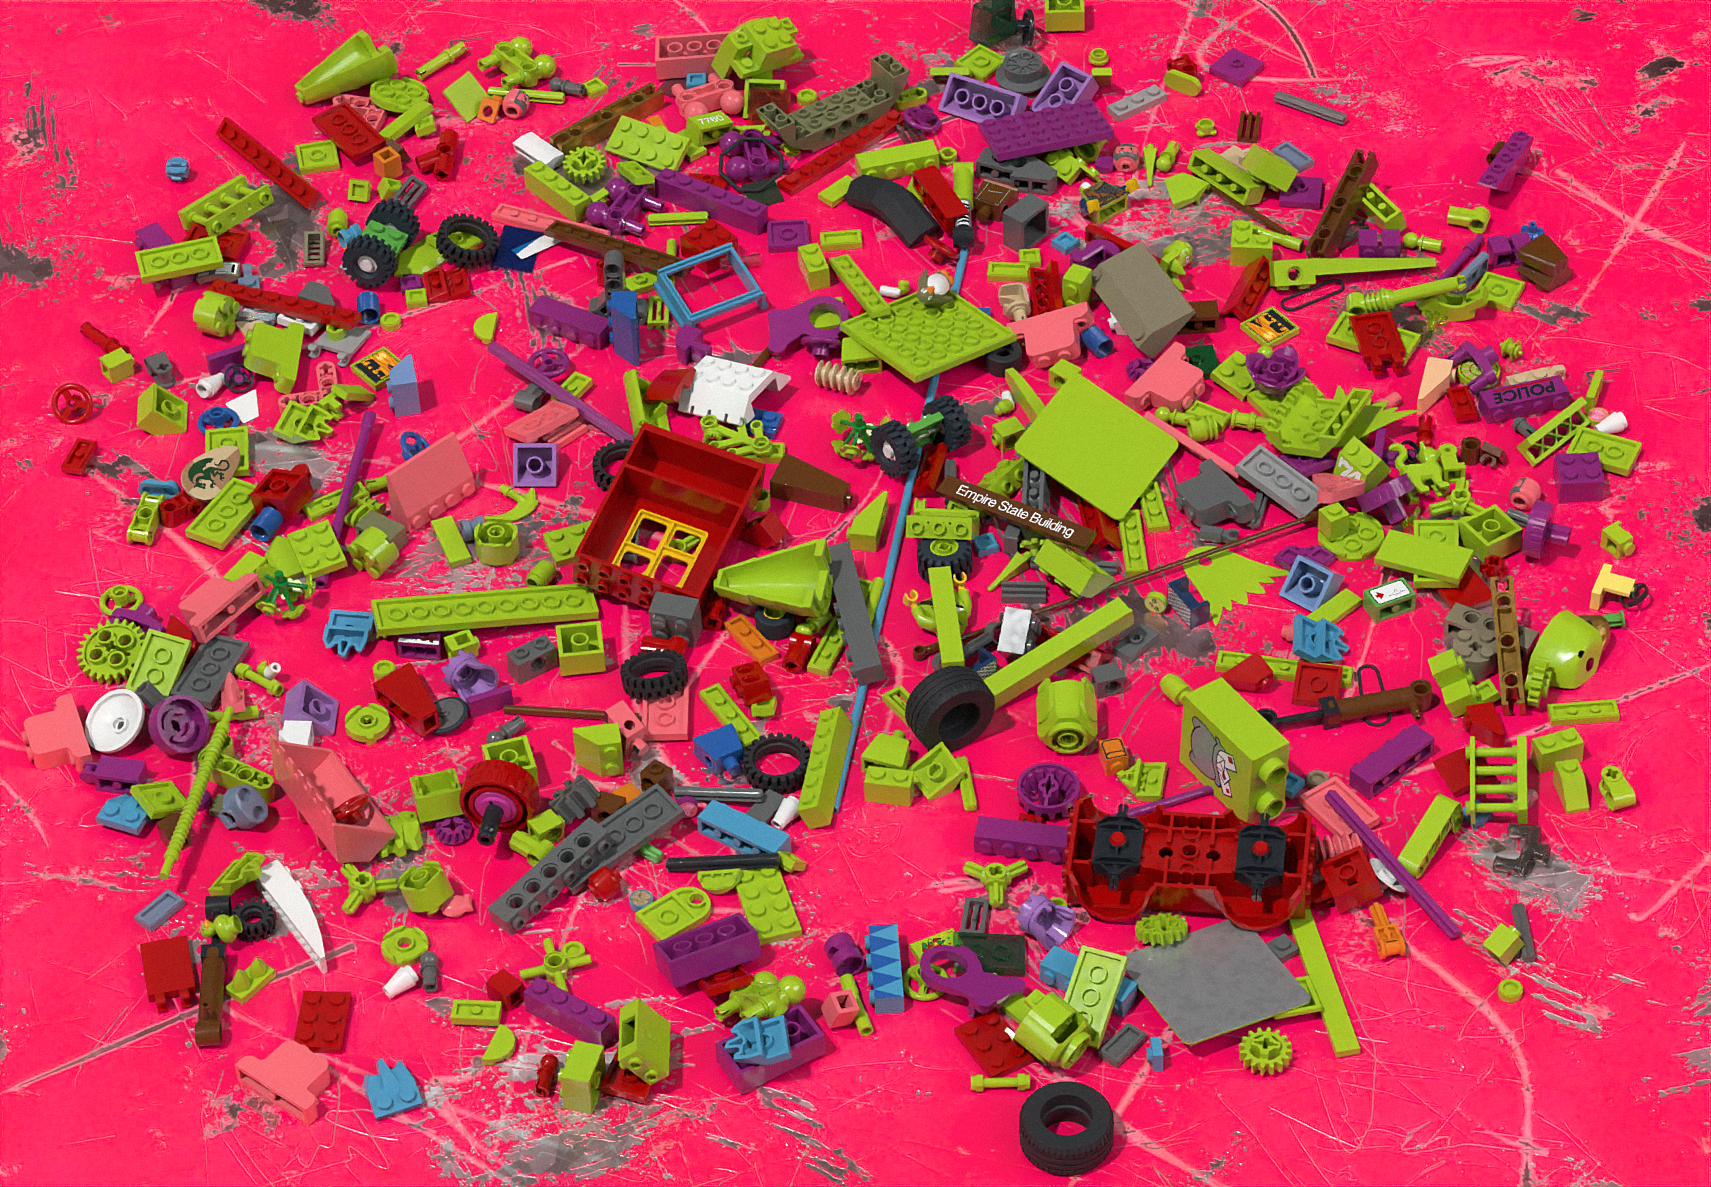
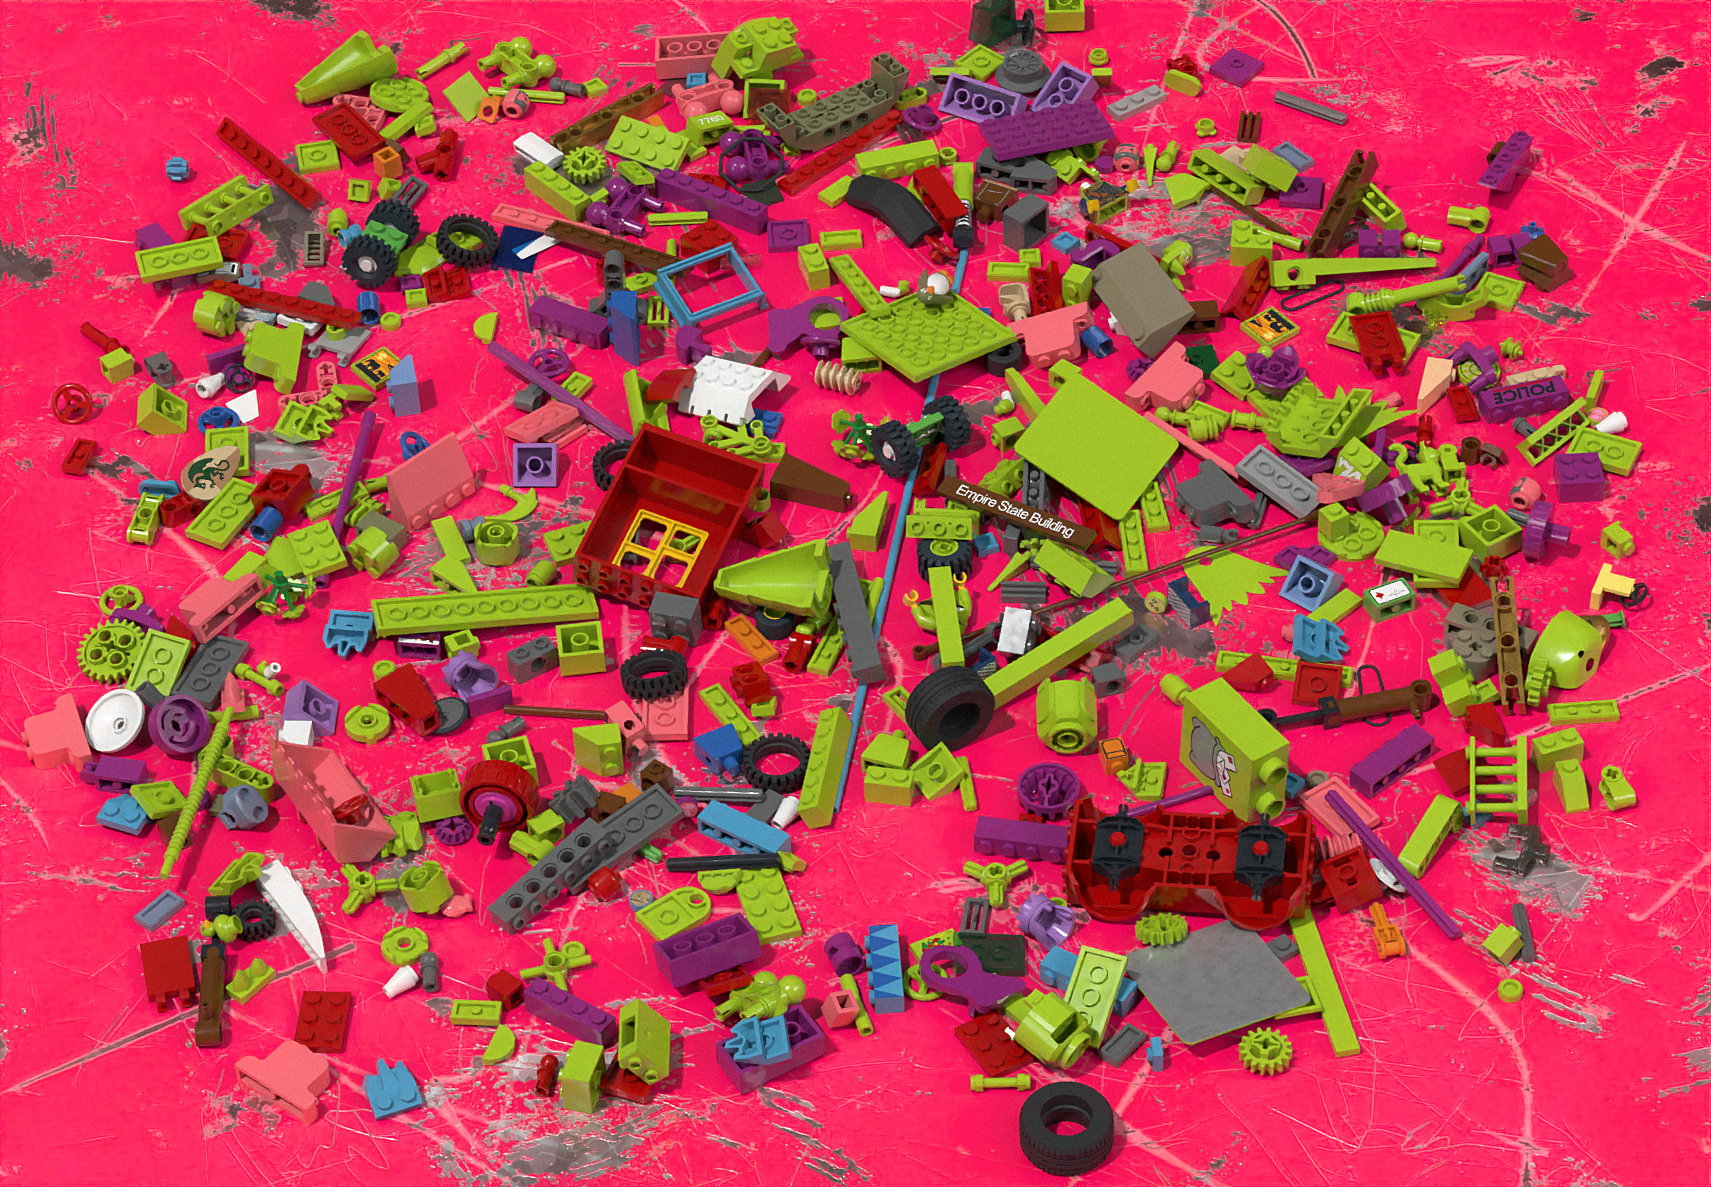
(451, 576): none -> lime slope

